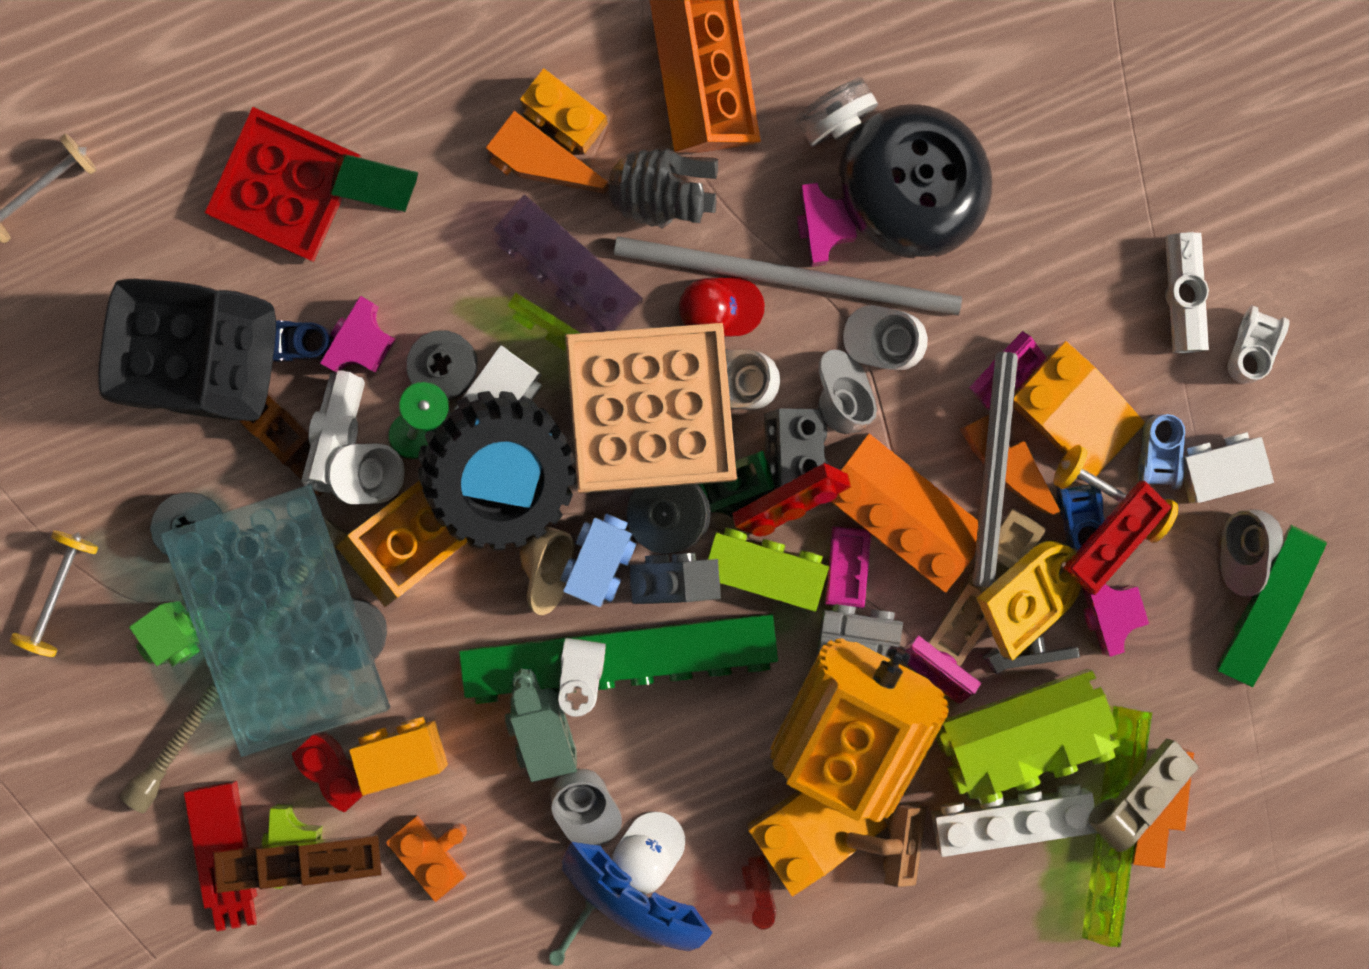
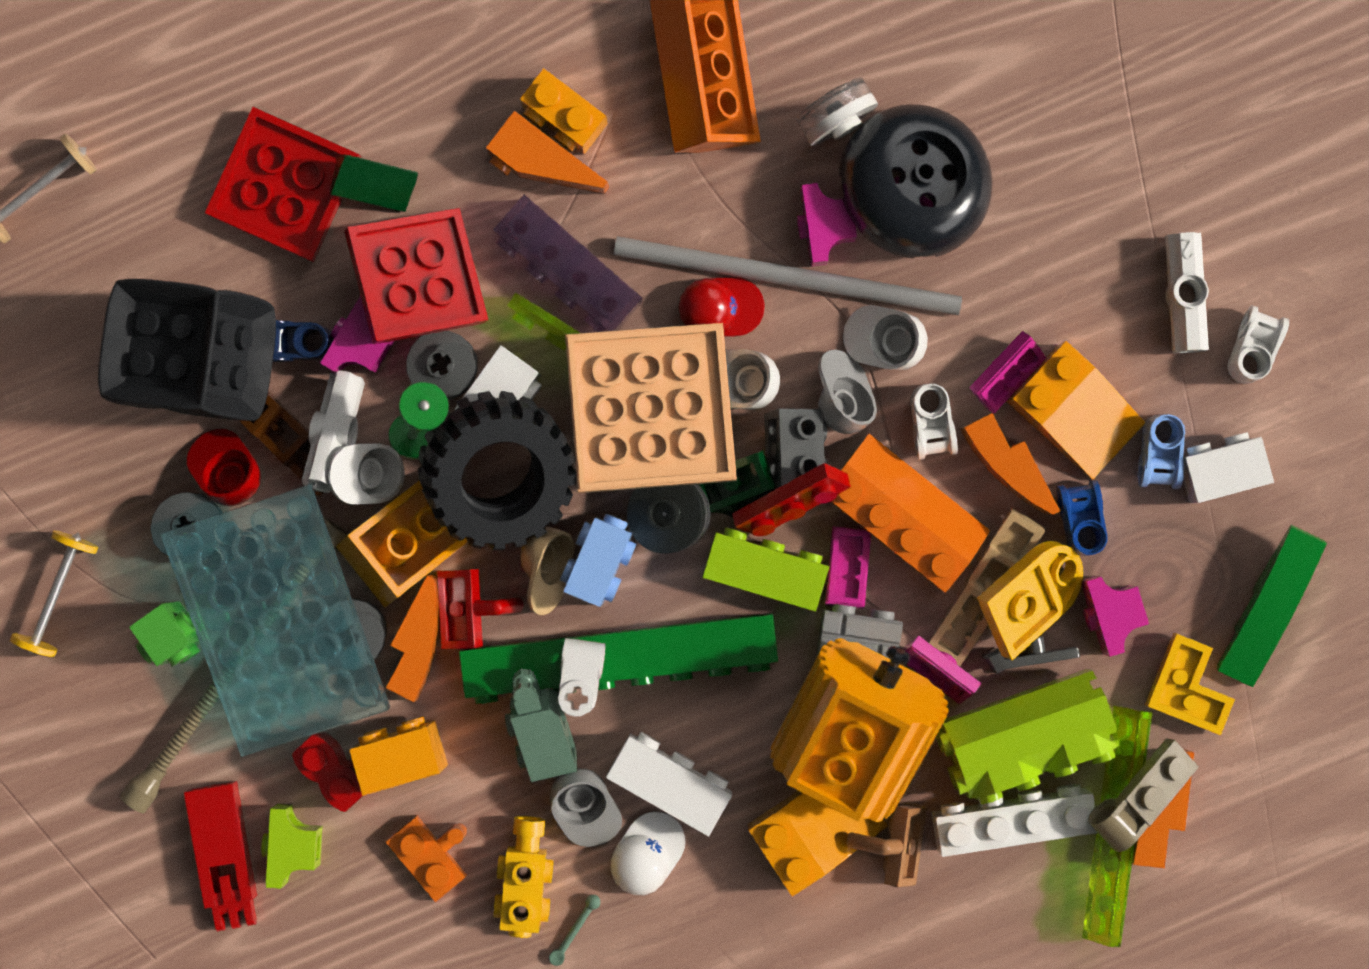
(224, 467): none -> red cap
(297, 863): reddish brown slope -> none
(416, 275): none -> red plate
(417, 641): none -> orange slope
(462, 609): none -> red plate
(502, 474): dark azure piece -> none
(524, 891): none -> yellow brick
(647, 917): blue brick -> none
(649, 193): dark grey hair -> none
(670, 782): none -> white brick
(674, 581): dark grey brick -> none
(757, 878): clear red plate -> none
(932, 424): none -> white piece
(995, 469): light grey axle -> none
(1072, 467): yellow axle -> none
(1117, 537): red tile -> none
(1178, 689): none -> yellow plate
(1247, 548): light grey cap -> none

